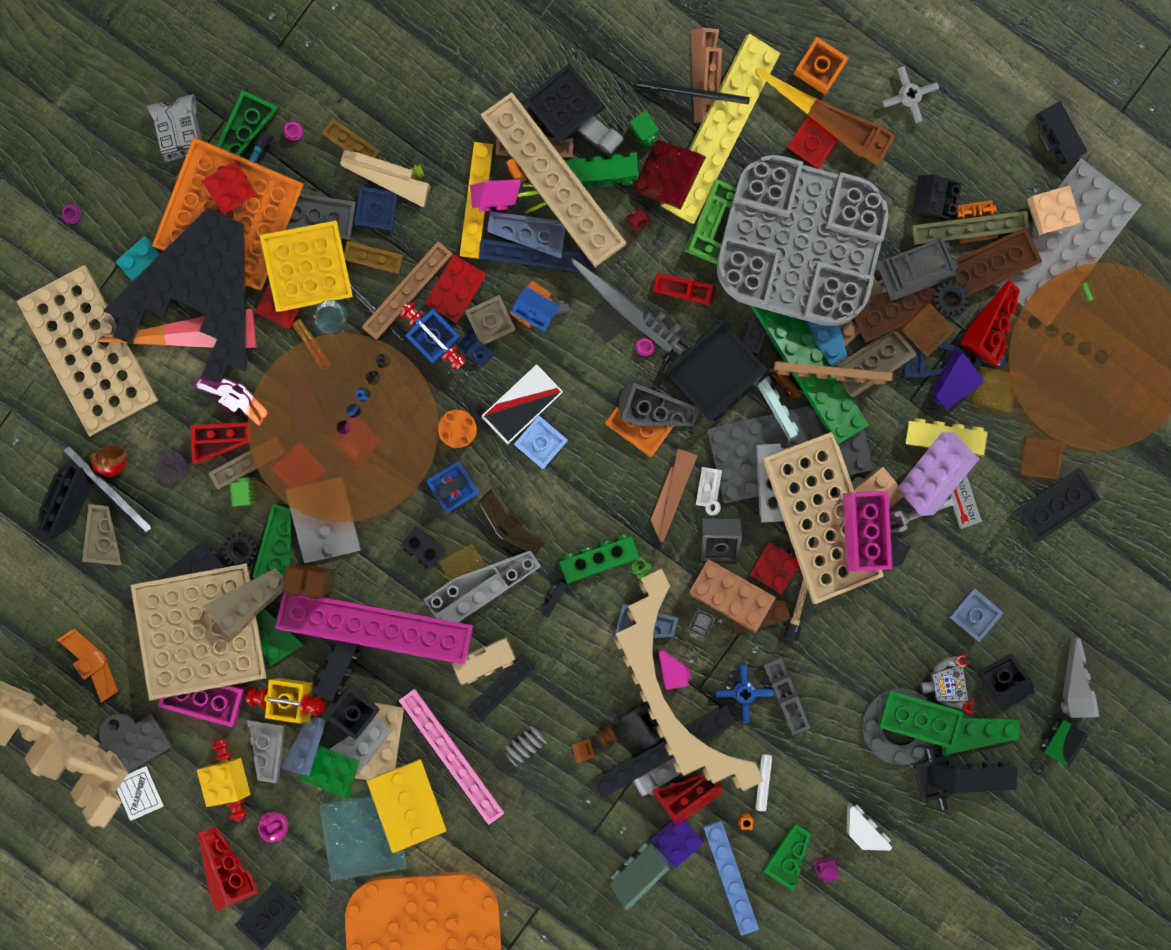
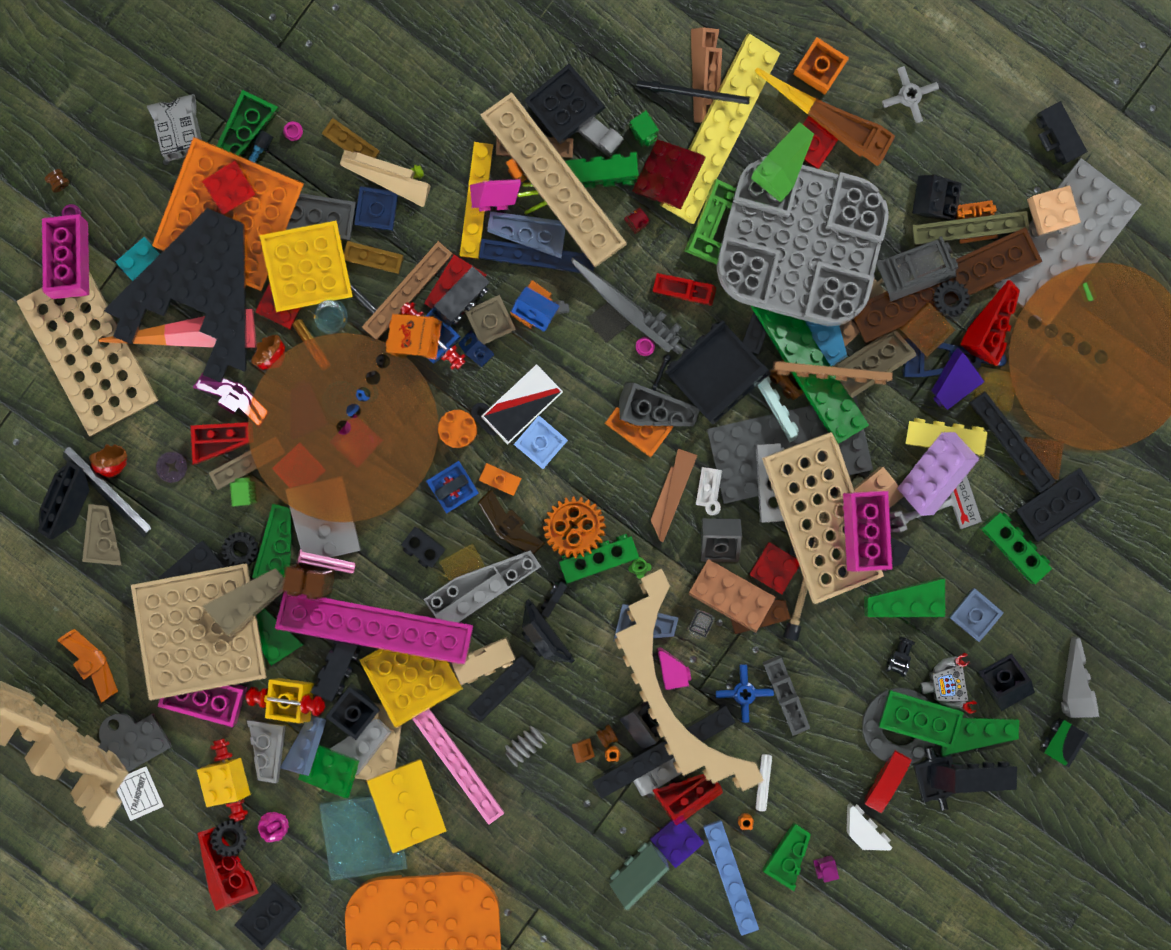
(57, 180): none -> reddish brown wheel
(65, 256): none -> dark pink brick
(216, 838): none -> black tyre
(268, 352): none -> dark orange hair
(325, 562): none -> bright pink axle
(409, 682): none -> yellow plate
(413, 335): none -> orange panel
(461, 297): none -> black brick
(500, 479): none -> orange plate
(543, 636): none -> black wedge
(561, 516): none -> orange gear
(612, 749): none -> orange hose
(782, 165): none -> bright green wedge
(887, 781): none -> red slope
(900, 657): none -> black connector
(915, 600): none -> green wedge
(992, 529): none -> green brick
(1012, 441): none -> black tile

